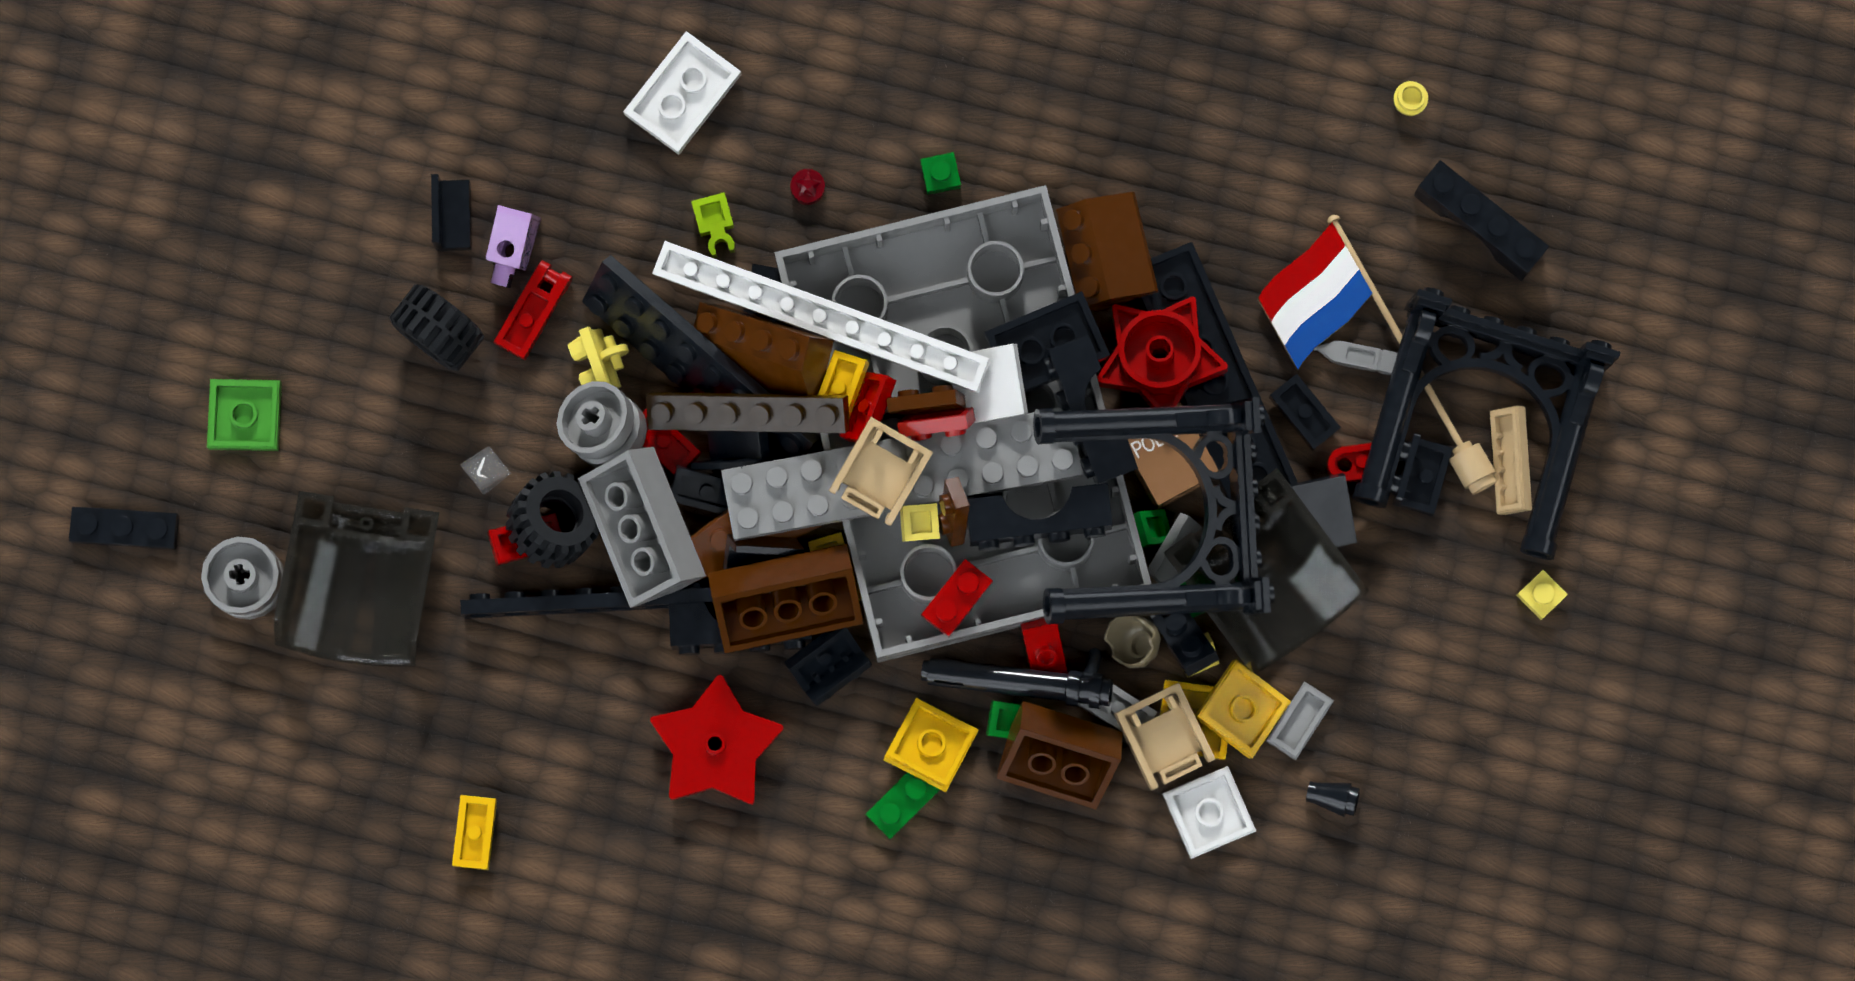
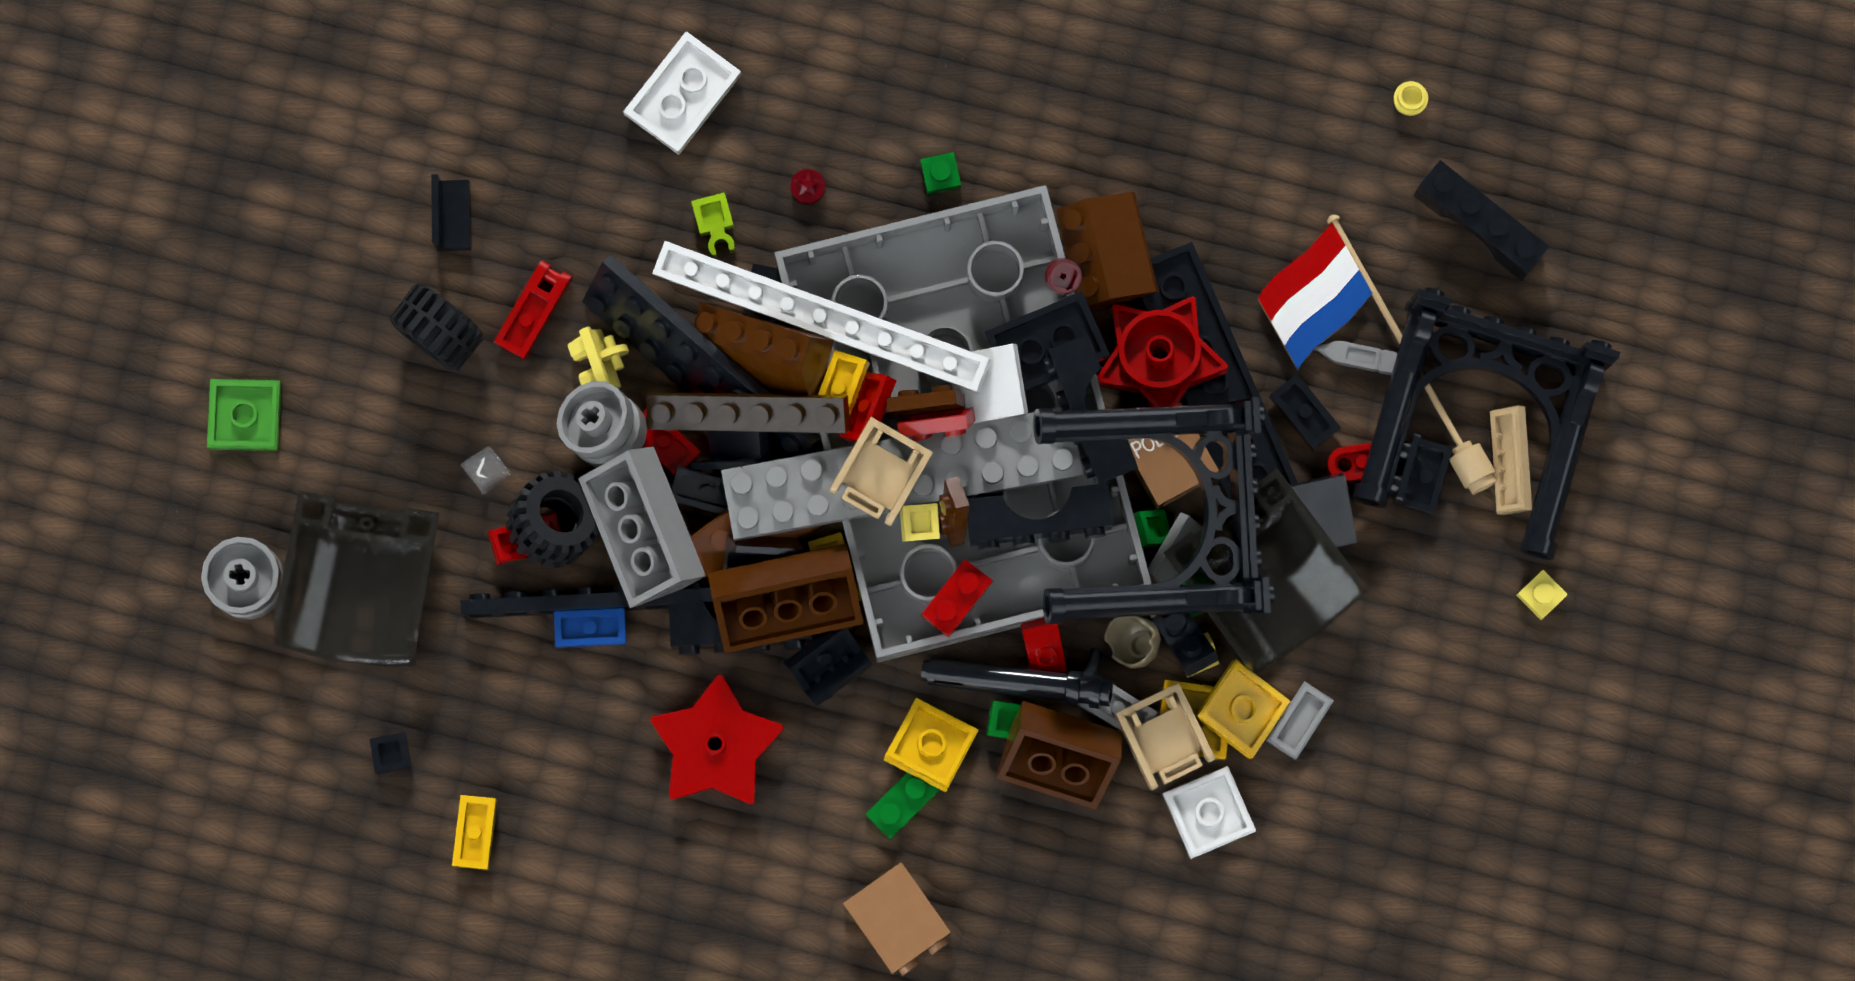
(123, 528): black plate -> none
(390, 753): none -> black plate
(511, 228): lavender torso -> none
(590, 628): none -> blue plate
(898, 920): none -> medium nougat brick
(1063, 276): none -> dark red tile
(1335, 797): black cone -> none

